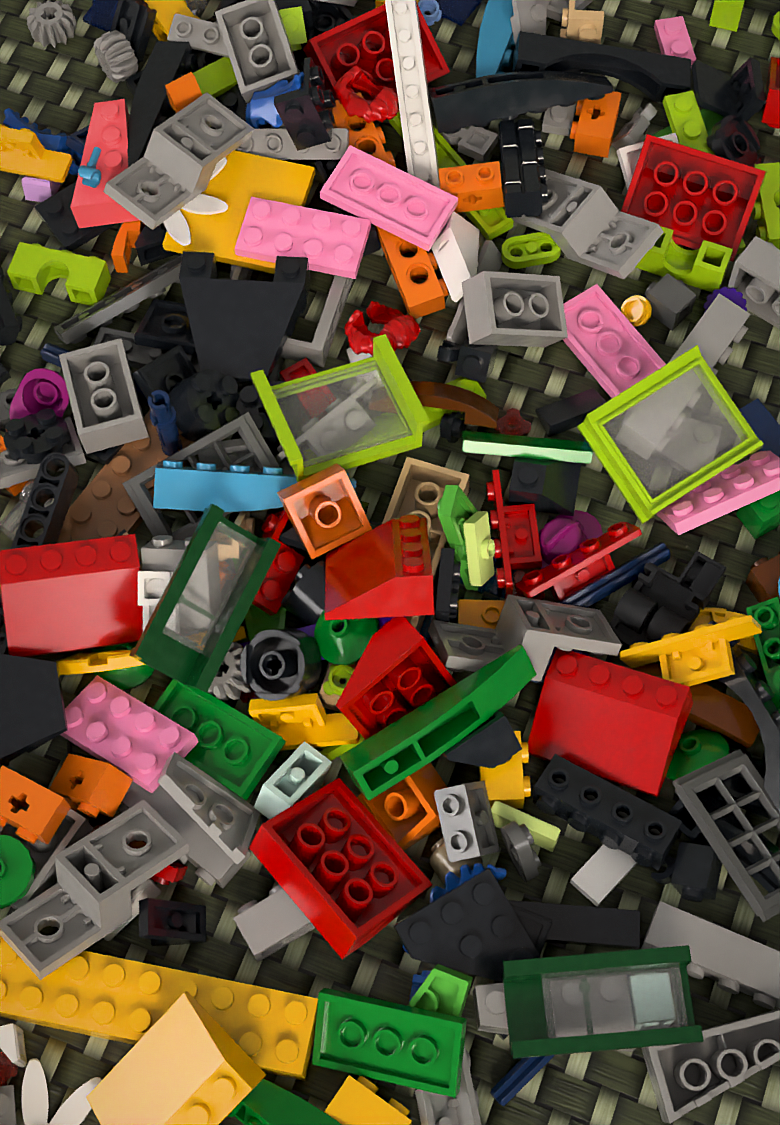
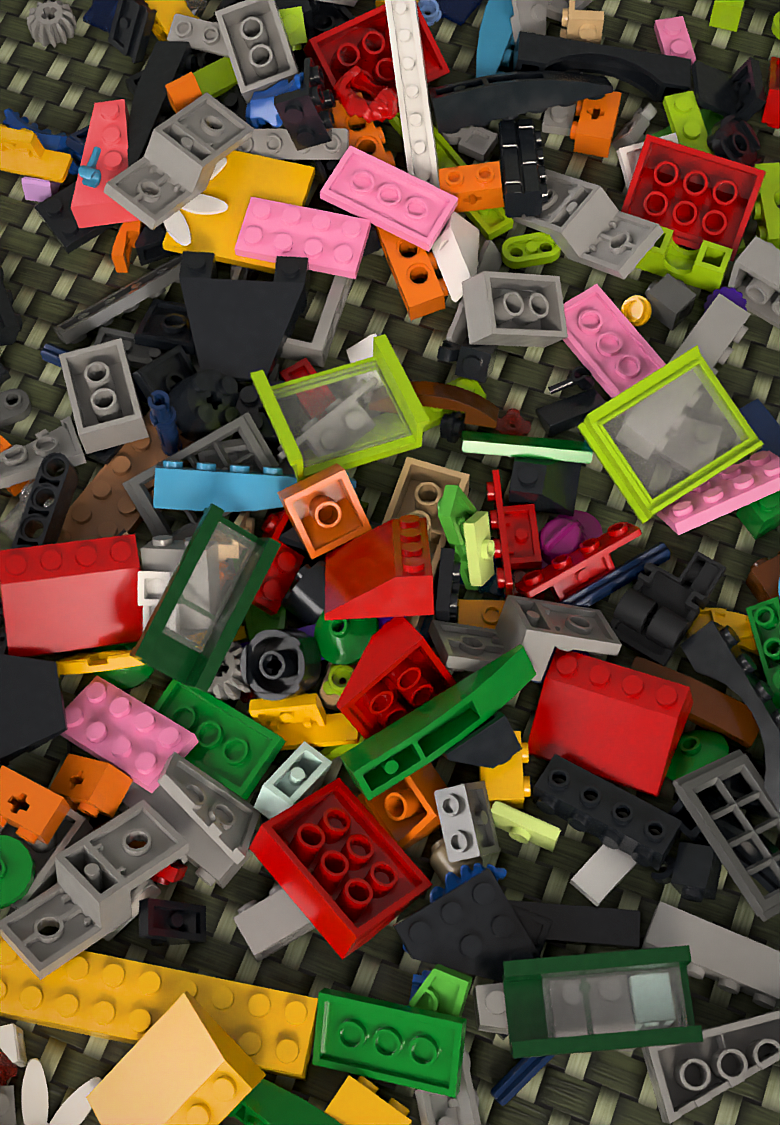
(21, 436): black plate -> none
(36, 266): lime arch -> none
(40, 390): magenta piece -> none
(115, 56): light grey gear -> none
(398, 328): red piece -> none
(522, 856): dark grey plate -> none
(580, 376): none -> black hand
(694, 655): yellow bracket -> none

